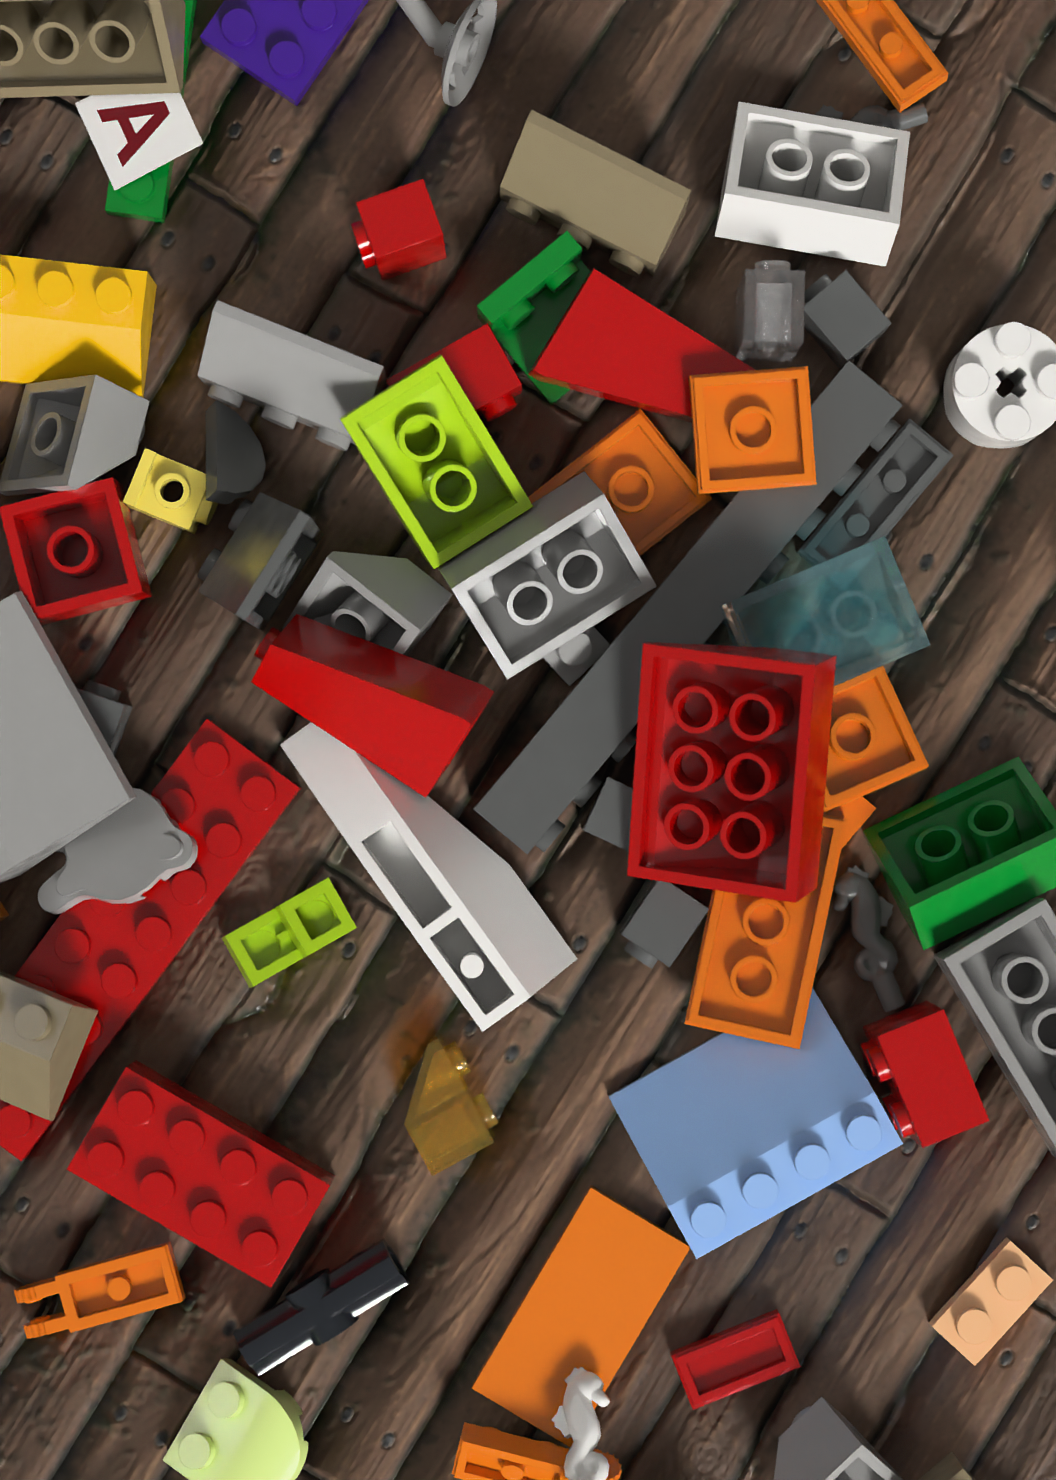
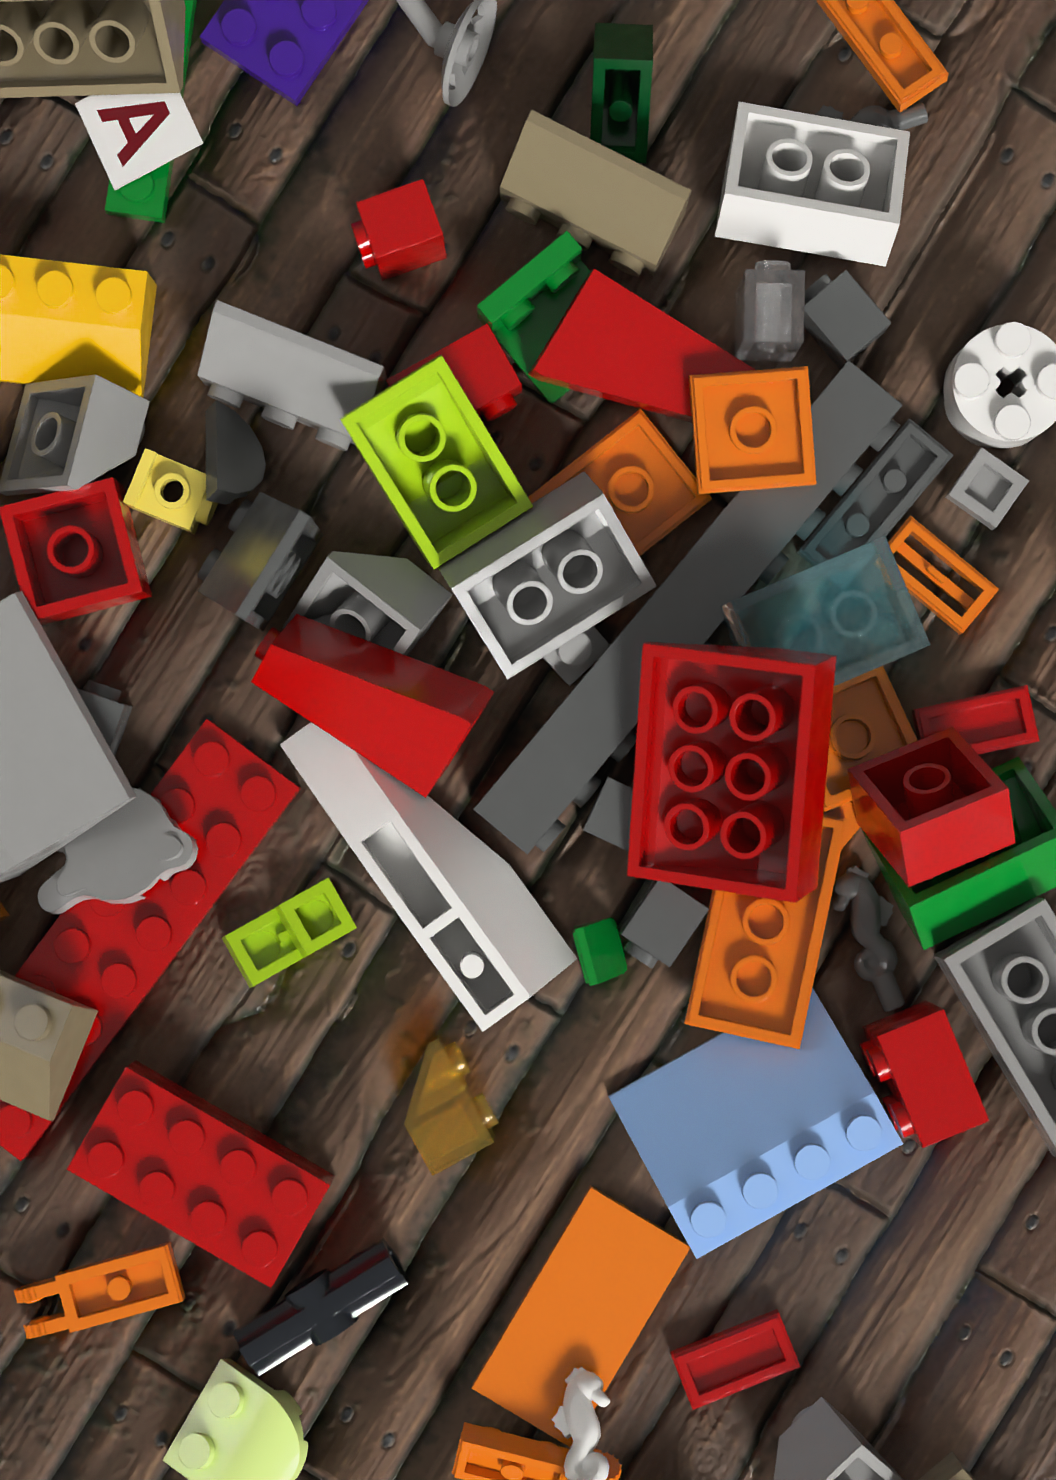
(599, 950): none -> green slope
(622, 88): none -> dark green slope
(931, 806): none -> red brick
(955, 562): none -> orange tile
(984, 721): none -> red tile
(987, 488): none -> light grey plate
(990, 1301): light nougat plate -> none

